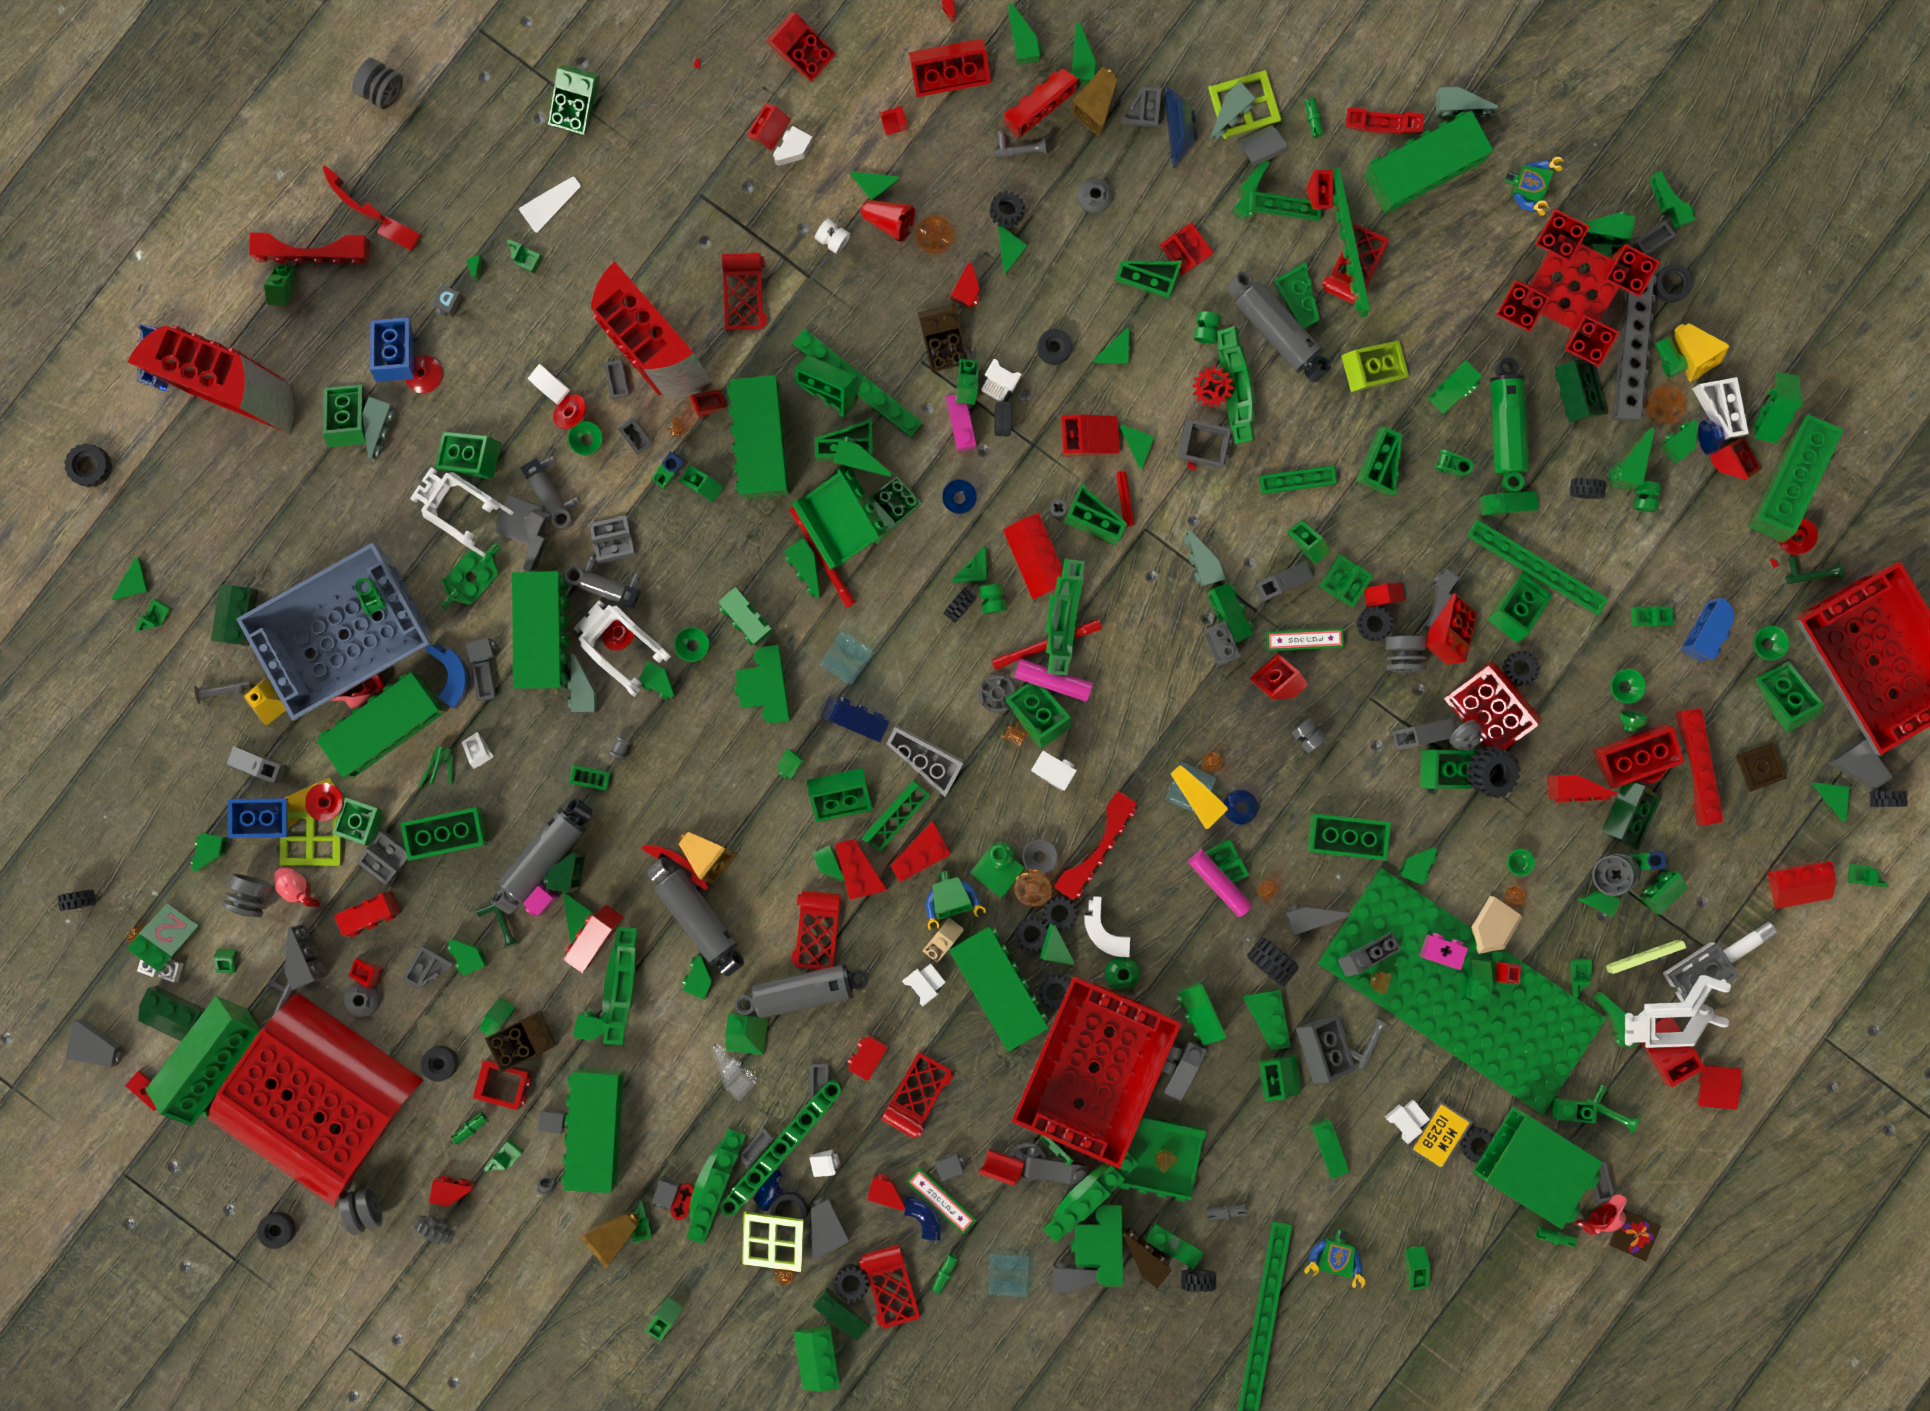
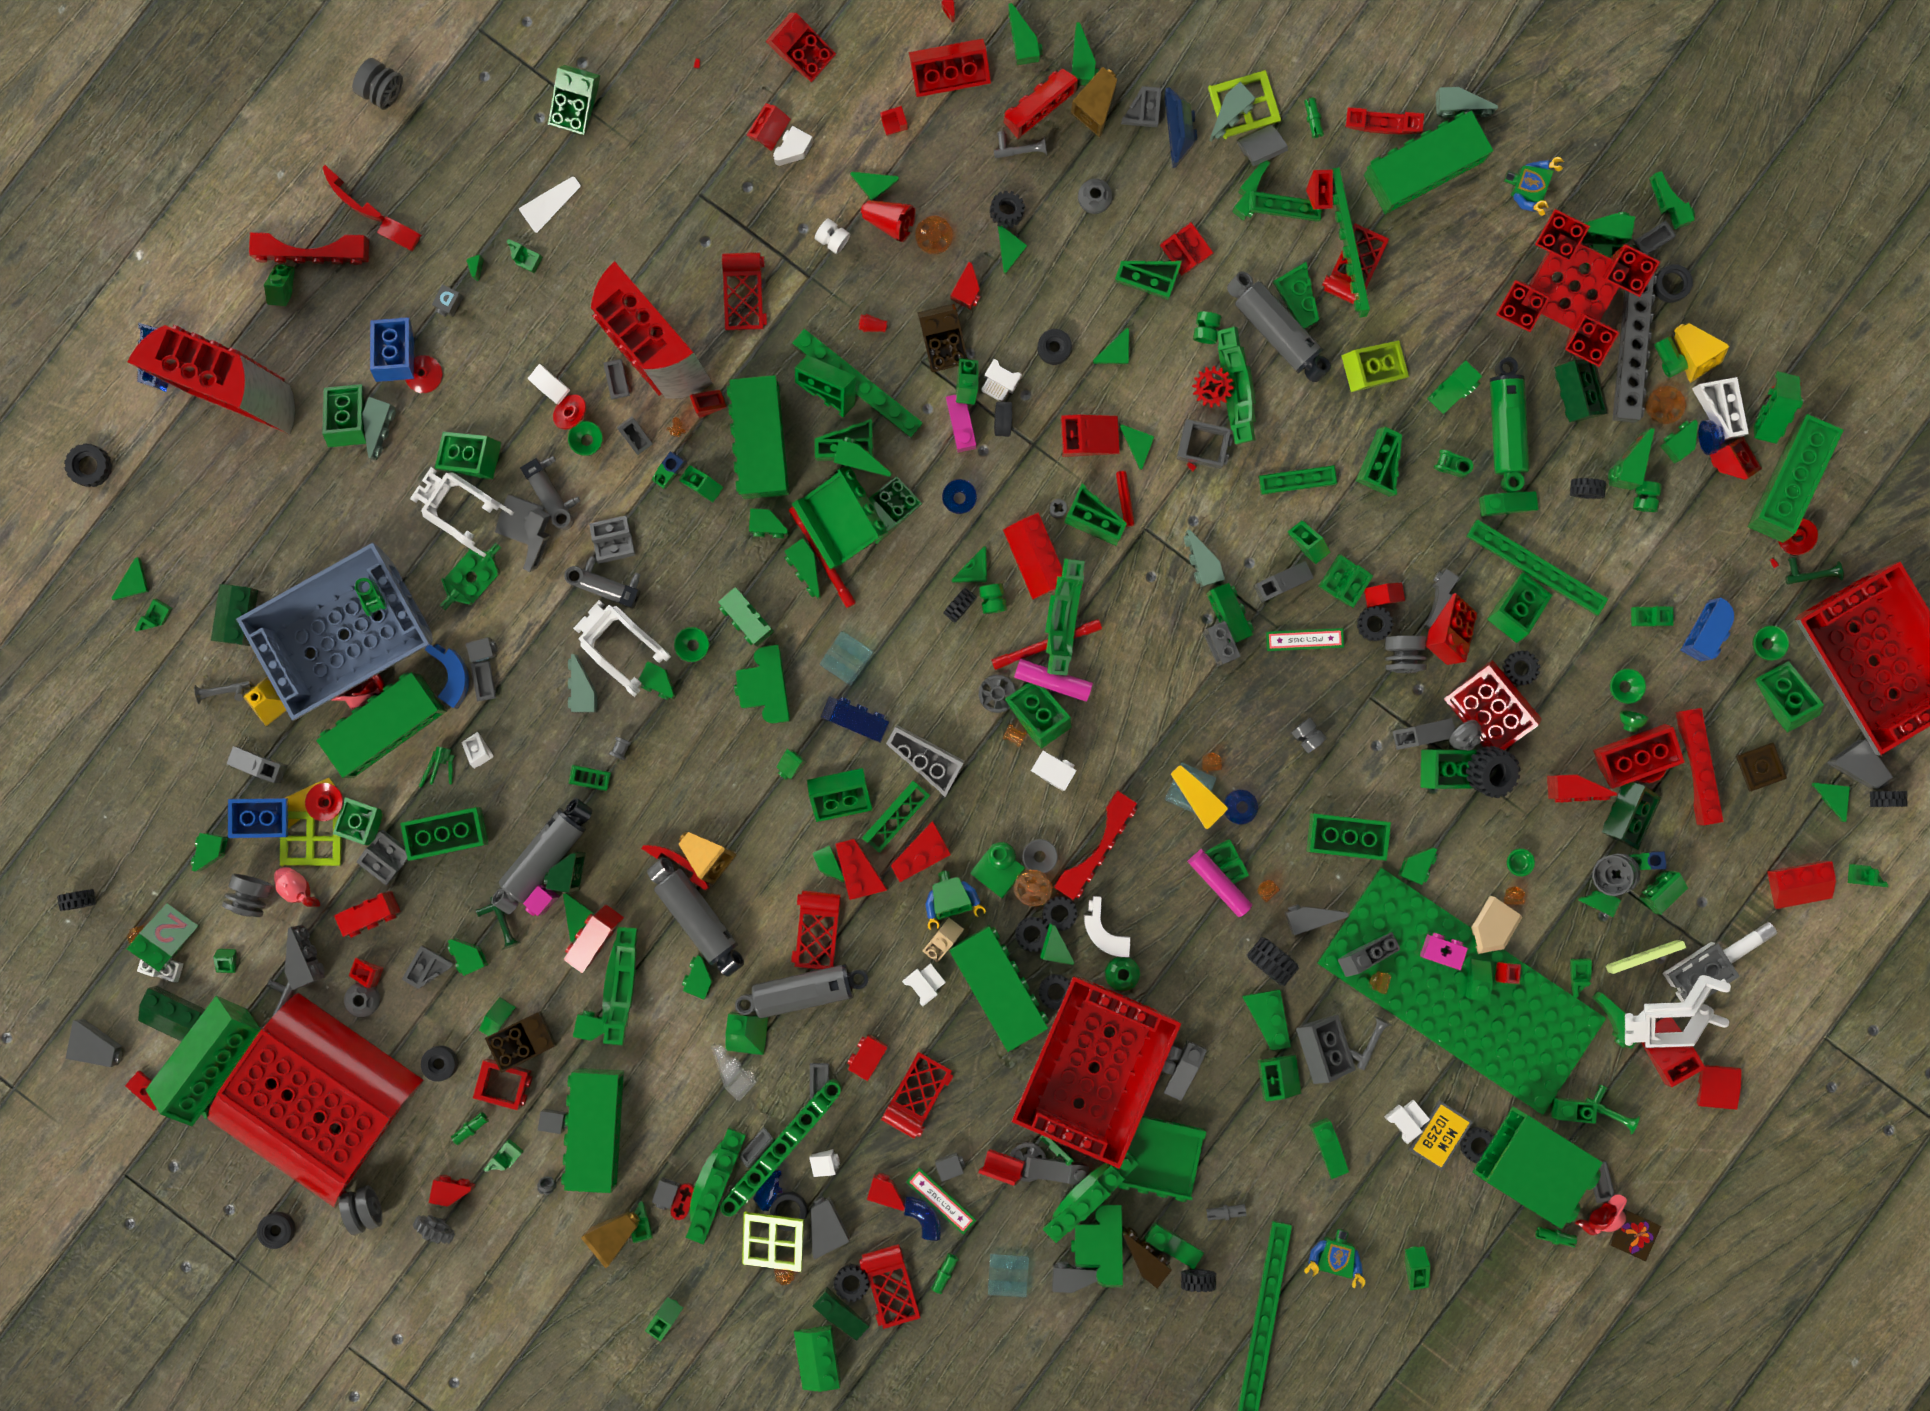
(539, 630): green brick -> none
(617, 636): red dish -> none
(765, 522): none -> green slope
(871, 324): none -> red cone
(1165, 1160): clear orange plate -> none
(1200, 1014): green slope -> none
(1279, 679): red slope -> none

